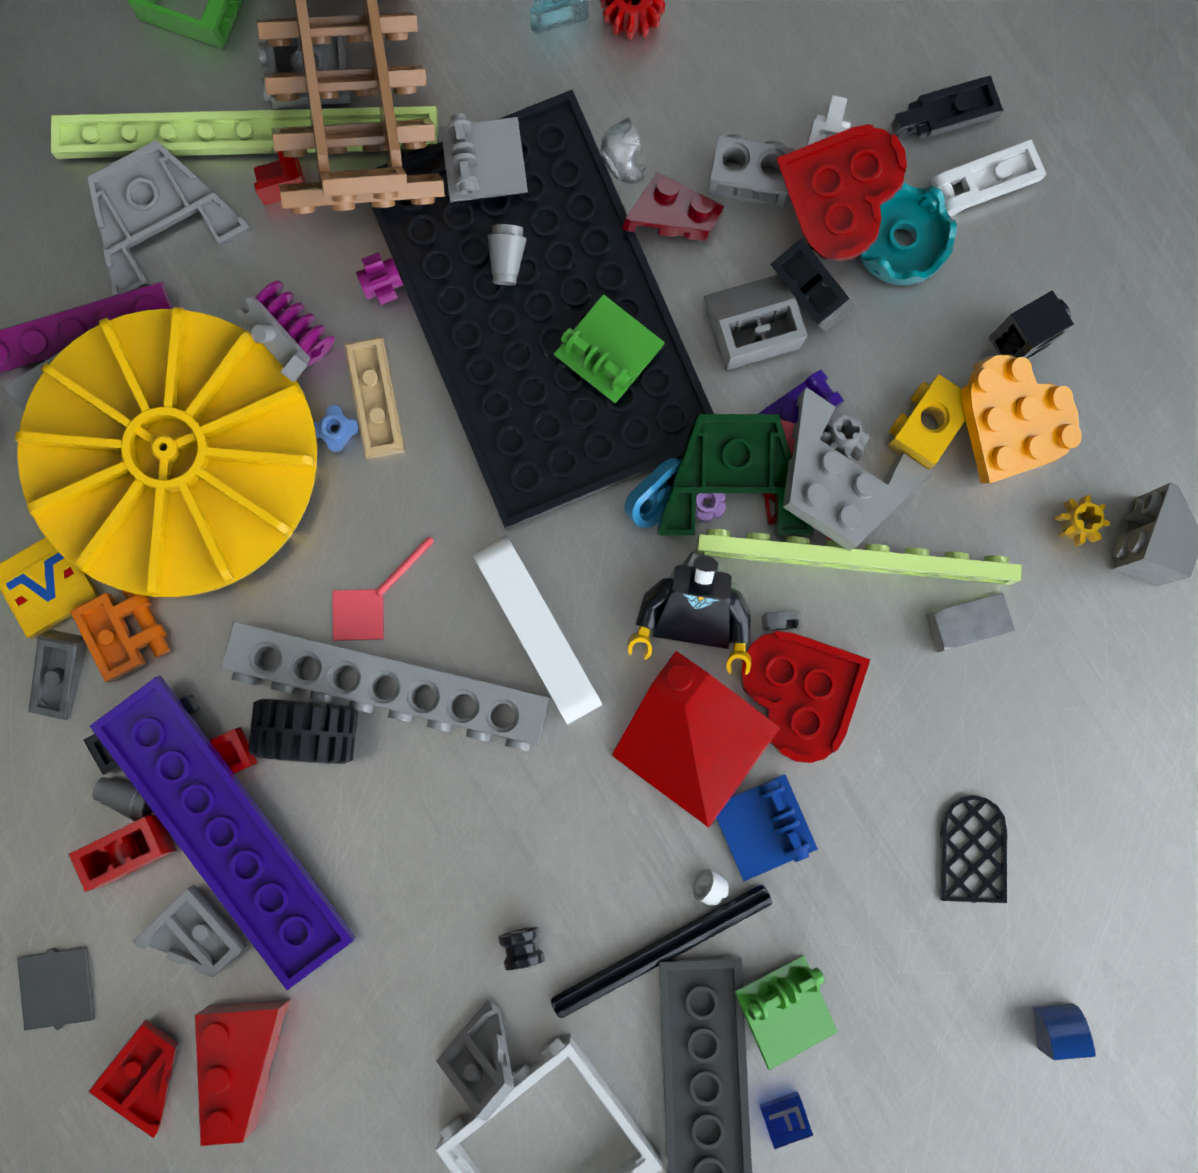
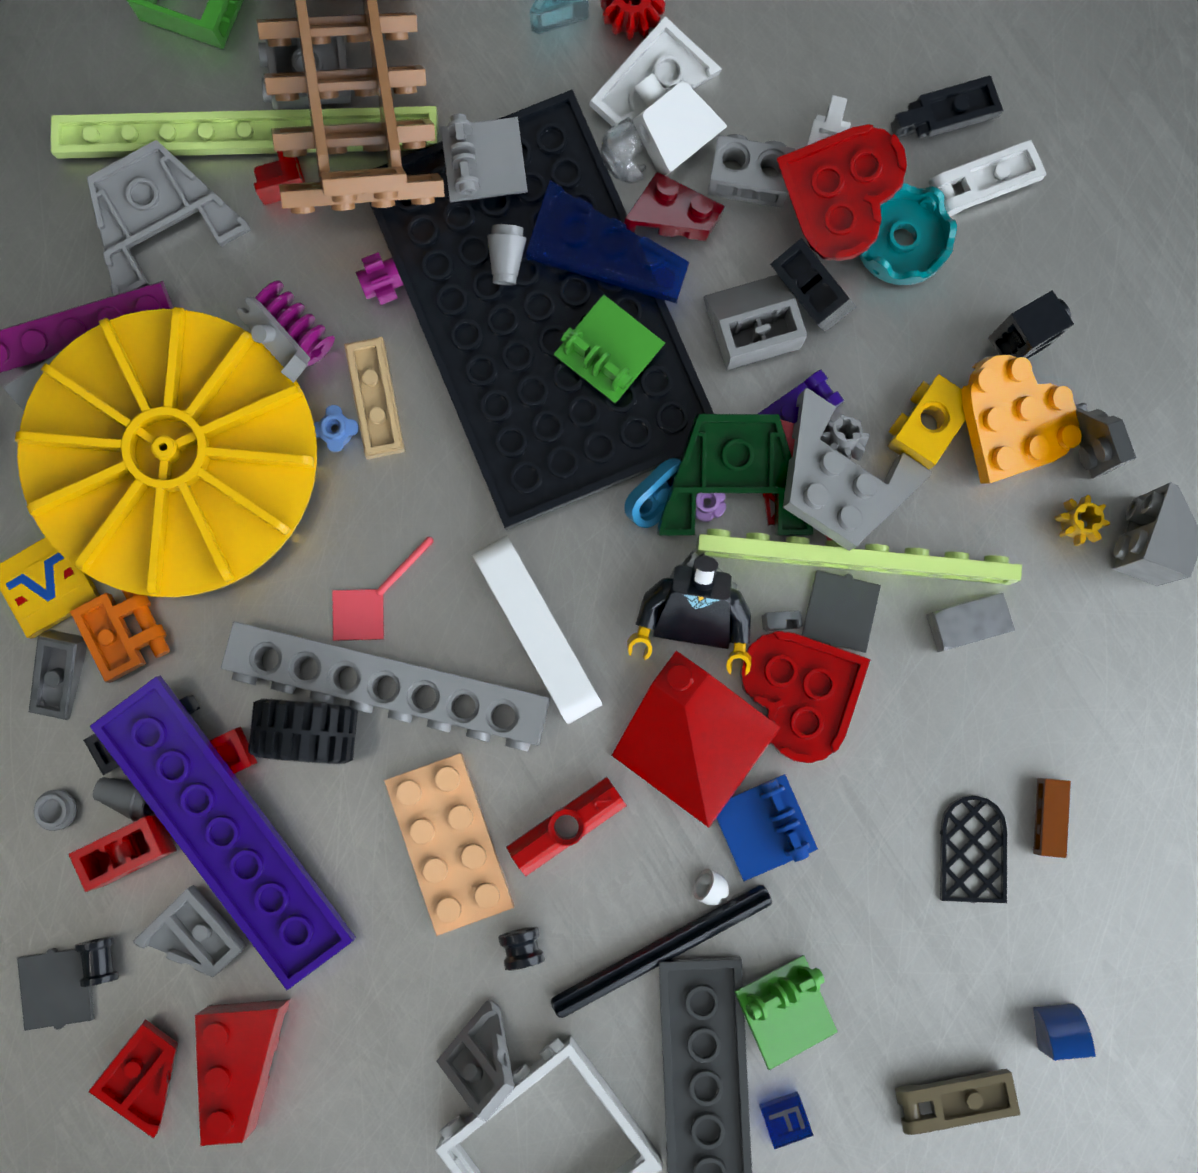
(55, 810): none -> light grey plate
(97, 961): none -> black bush
(449, 844): none -> light nougat plate
(545, 842): none -> red piece
(591, 244): none -> clear blue wing
(666, 55): none -> white wing
(674, 123): none -> white torso
(841, 611): none -> dark grey piece
(958, 1101): none -> dark tan plate
(1052, 817): none -> dark orange piece
(1103, 441): none -> dark grey wing

